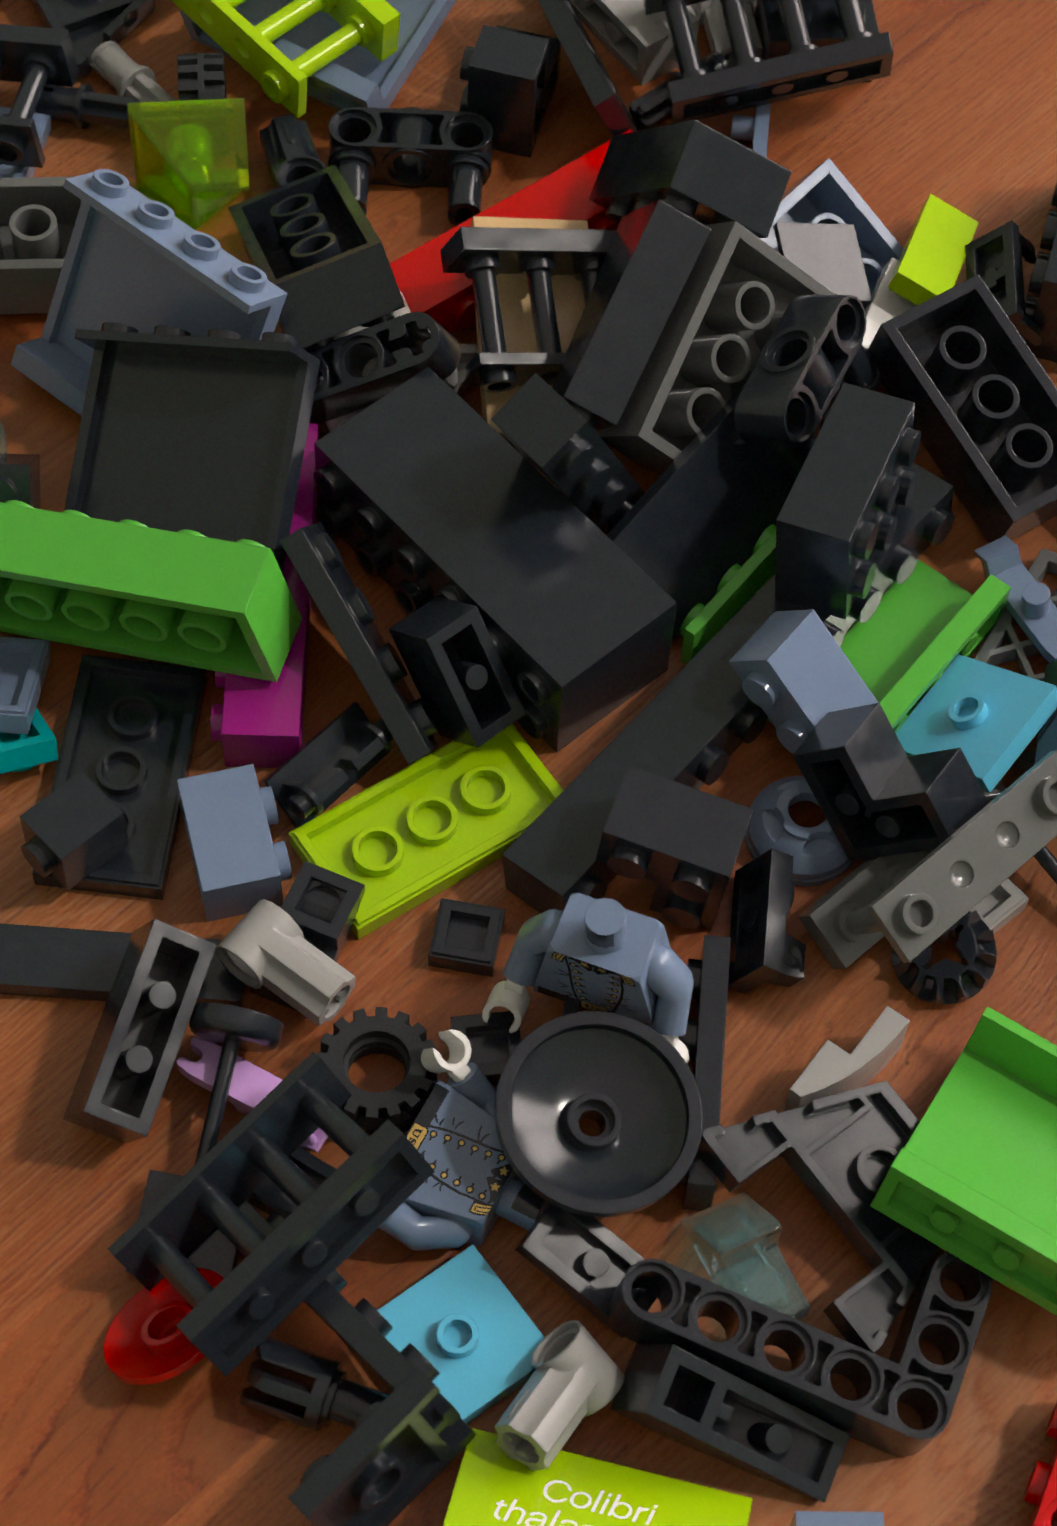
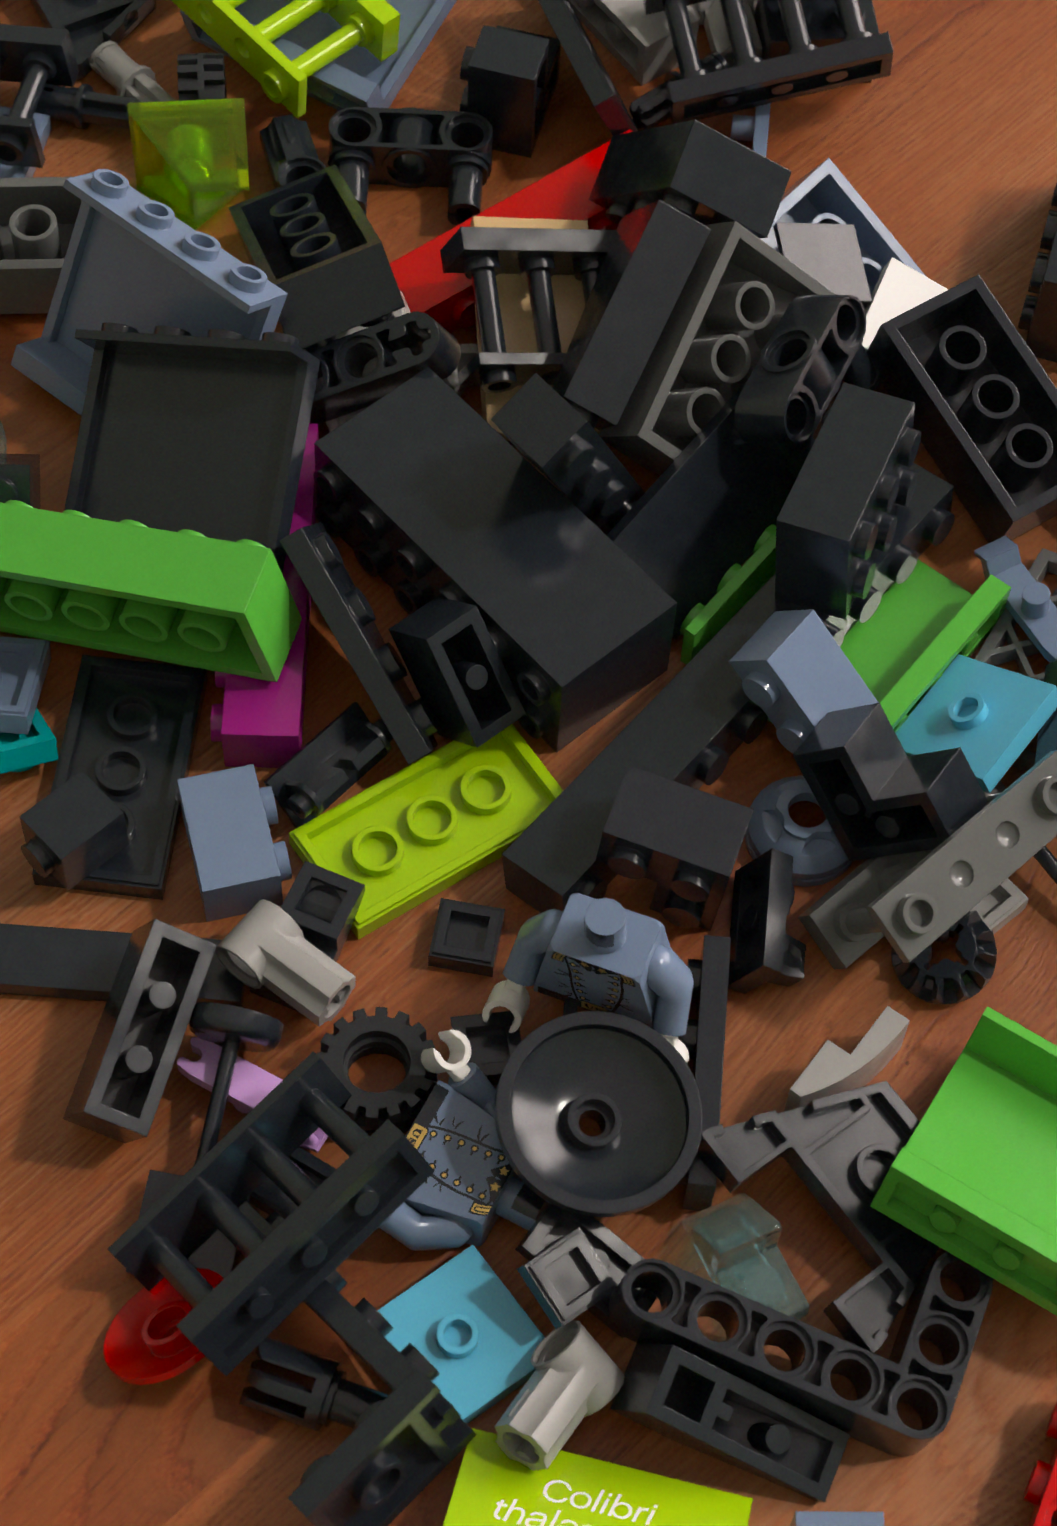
(567, 1278): none -> tile
(932, 252): lime tile -> none
(999, 263): black hinge -> none

